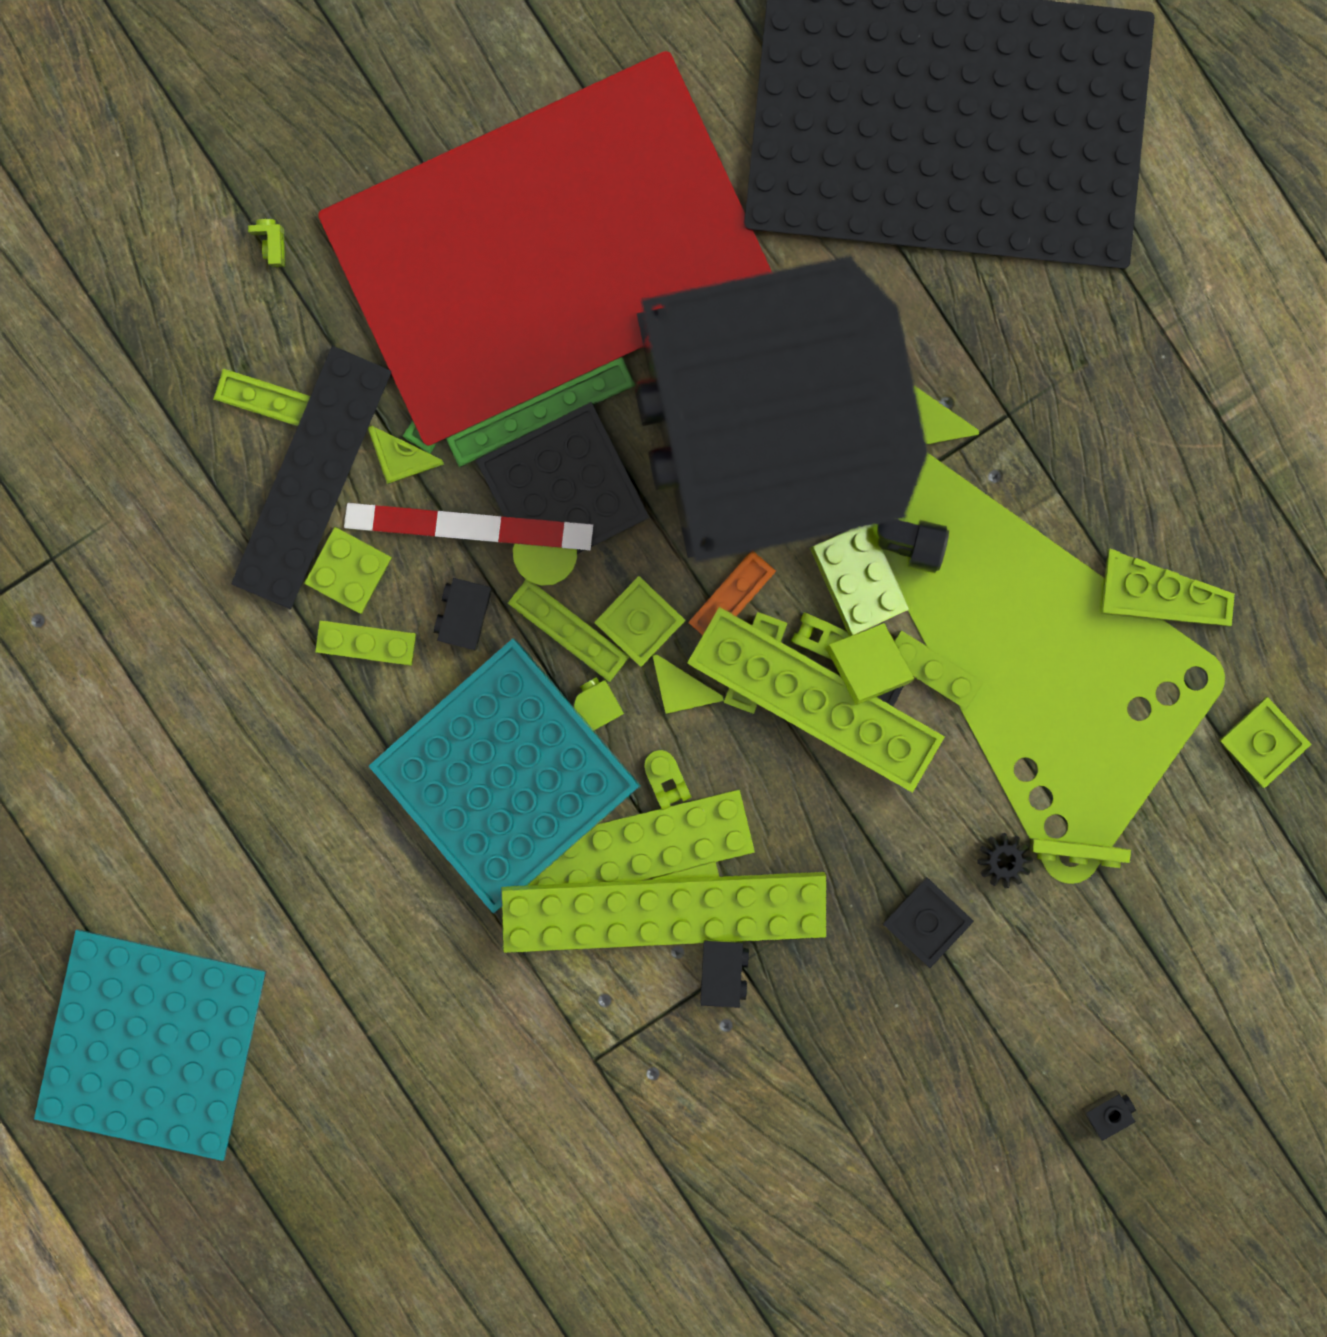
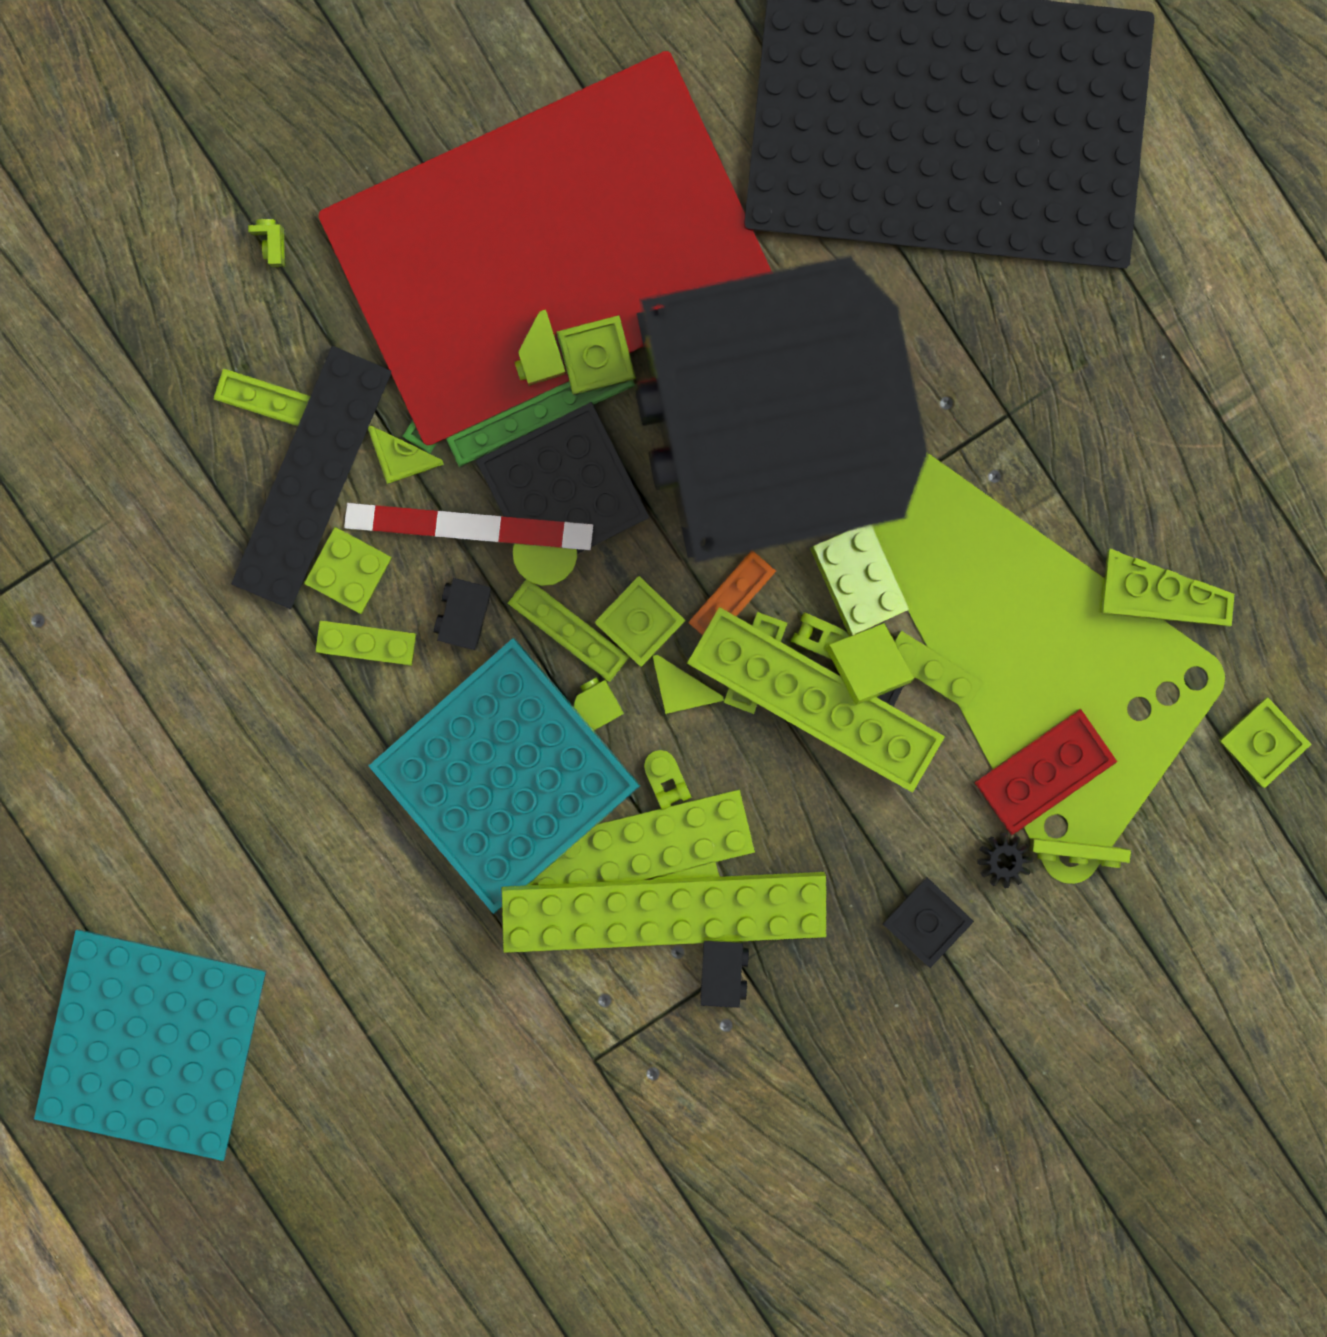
(539, 353): none -> lime slope
(596, 355): none -> lime tile
(922, 543): black piece -> none
(940, 422): lime tile -> none
(1045, 772): none -> red tile
(1110, 1114): black brick -> none

